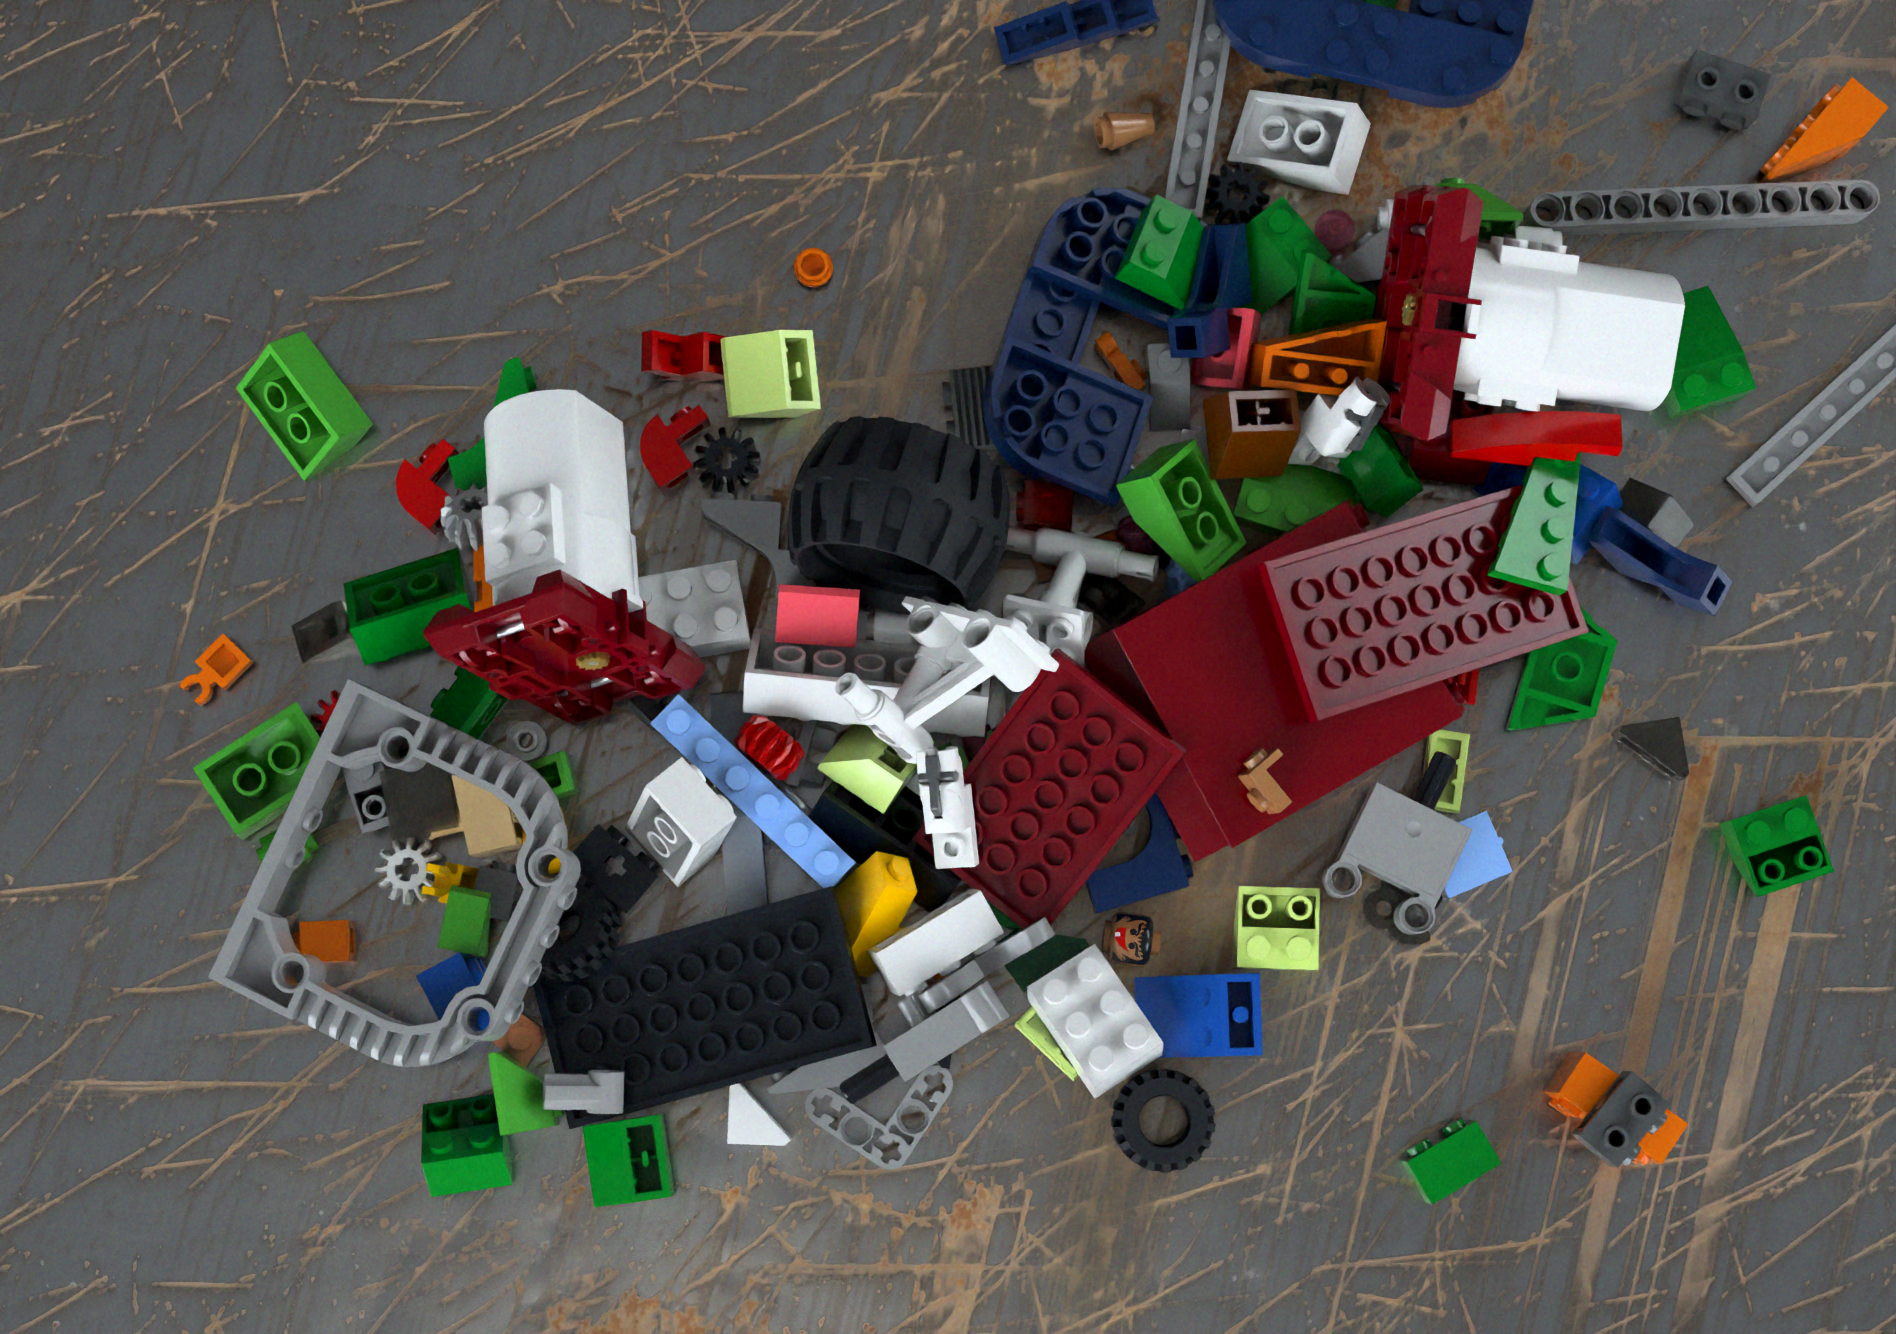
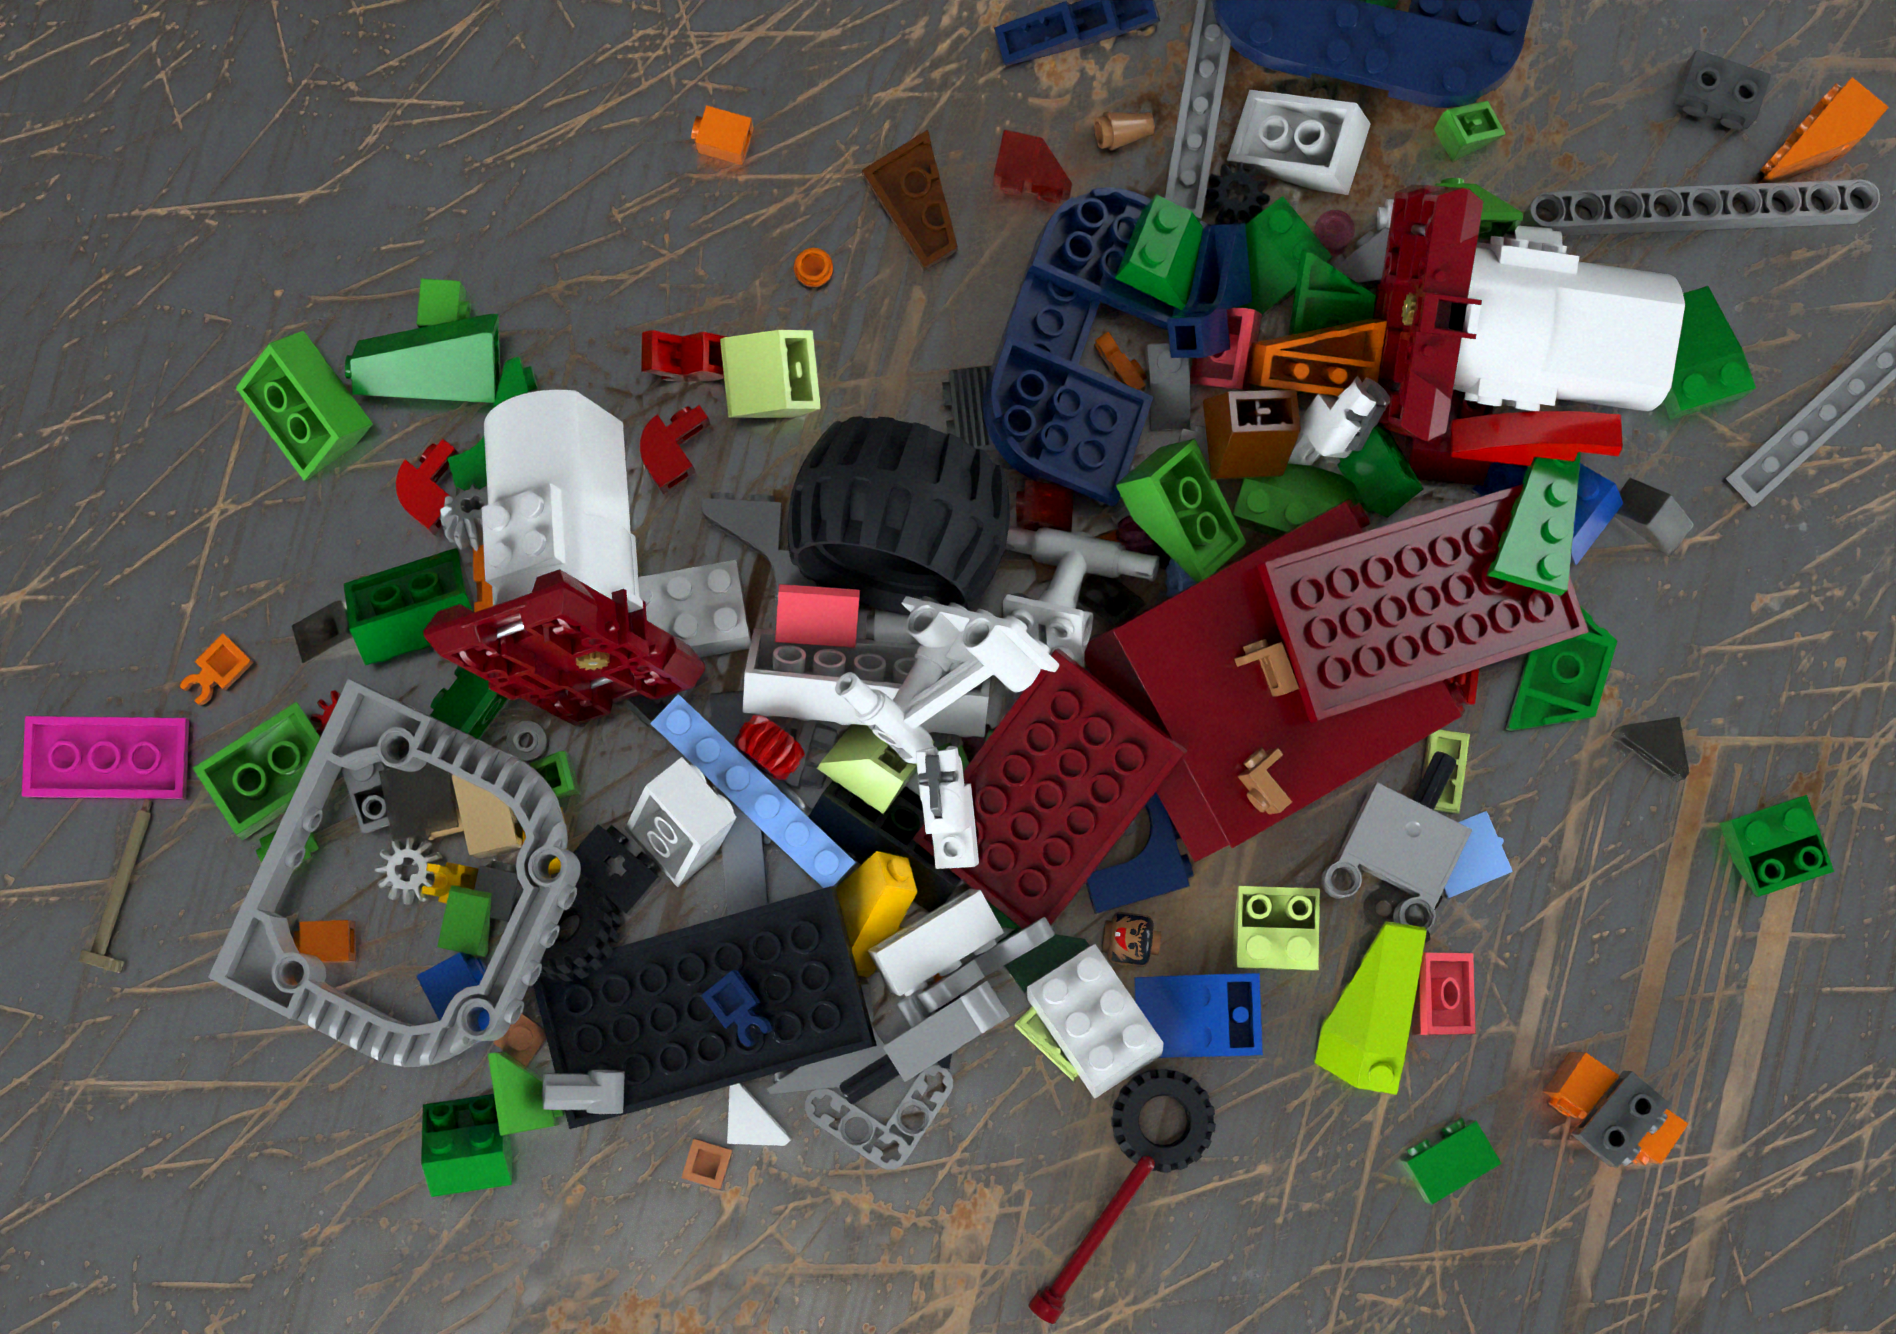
(97, 954): none -> dark tan piece
(105, 757): none -> dark pink plate
(431, 362): none -> slope
(441, 302): none -> bright green brick
(629, 1160): green slope -> none
(707, 1163): none -> nougat plate
(715, 454): black gear -> none
(722, 134): none -> orange brick
(733, 1003): none -> dark blue plate
(914, 199): none -> reddish brown wing
(1030, 167): none -> clear red slope
(1049, 1302): none -> dark red piece
(1274, 665): none -> medium nougat bracket
(1371, 1023): none -> lime wedge
(1445, 995): none -> coral slope
(1468, 129): none -> bright green slope
(1648, 558): dark blue arch -> none

